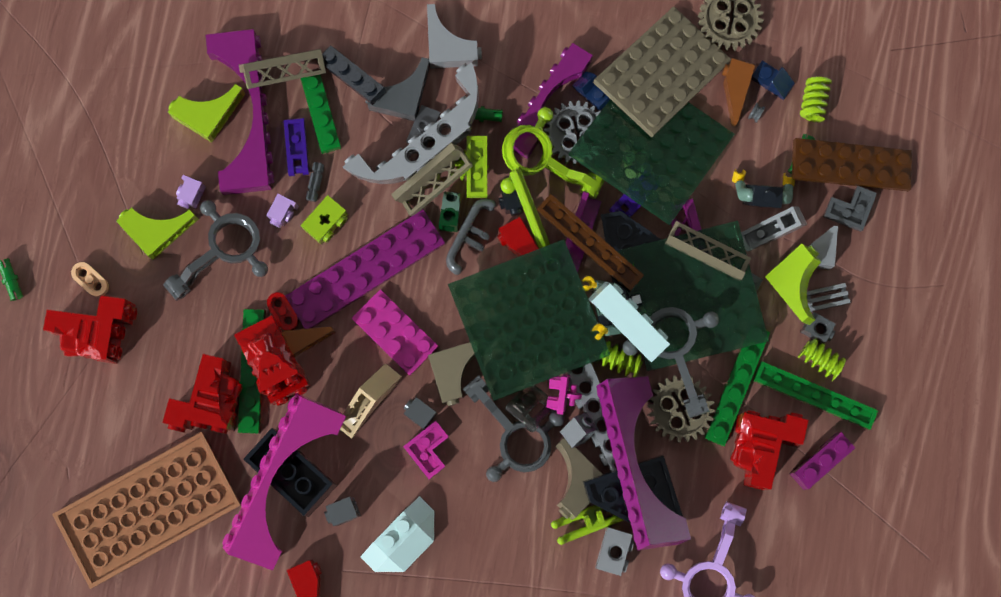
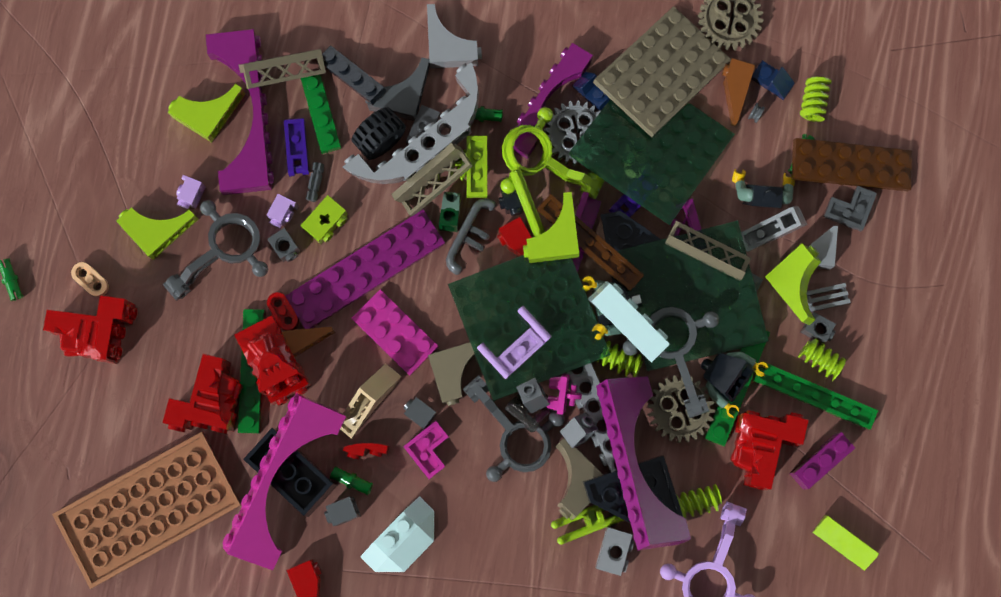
(278, 239): none -> dark grey brick
(351, 480): none -> green pin
(360, 449): none -> red slope
(378, 133): none -> black tyre
(521, 349): none -> lavender plate
(533, 395): none -> dark grey brick
(559, 240): none -> lime arch
(700, 500): none -> lime piece
(728, 375): none -> black torso
(845, 542): none -> lime slope

